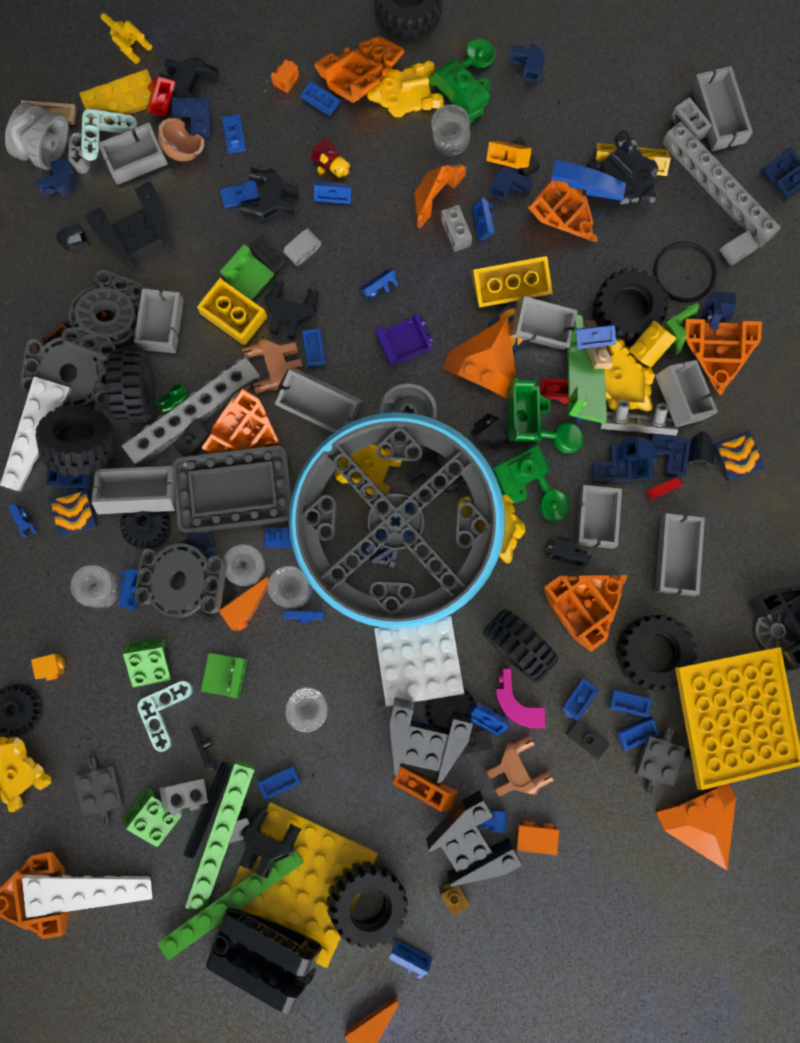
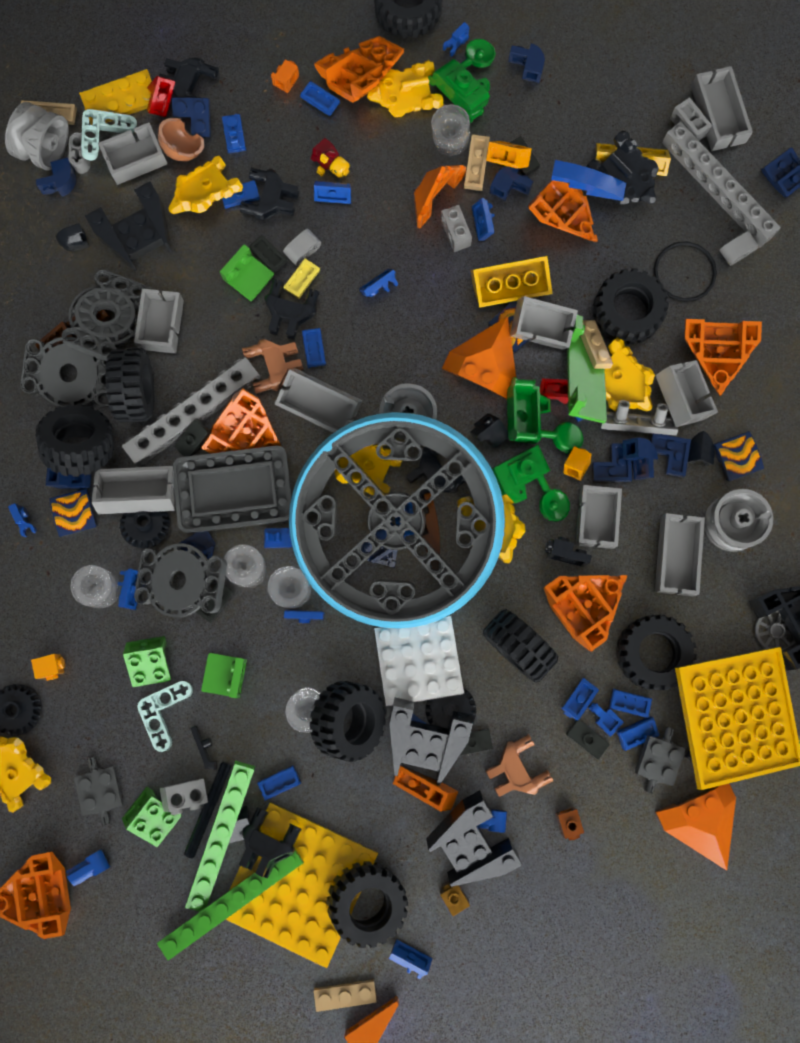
(42, 398): white wing -> none
(62, 894): white wing -> none
(90, 867): none -> blue piece
(124, 35): yellow plant -> none
(176, 395): green plate -> none
(202, 187): none -> yellow shield
(232, 312): yellow brick -> none
(243, 608): orange slope -> none
(264, 958): black panel -> none
(301, 278): none -> light yellow plate
(330, 715): none -> black tyre
(345, 995): none -> tan plate
(404, 340): dark purple panel -> none
(432, 528): none -> reddish brown slope
(458, 37): none -> blue plate
(476, 162): none -> tan plate
(488, 718): blue plate -> none
(521, 715): dark pink arch -> none
(537, 838): orange brick -> none
(570, 823): none -> dark orange brick
(577, 463): none -> light orange brick
(595, 336): plate -> none
(607, 720): none -> blue plate
(652, 344): yellow piece -> none
(664, 488): red beam -> none
(676, 326): bright green bracket -> none
(719, 306): dark blue brick -> none
(738, 520): none -> light grey piece

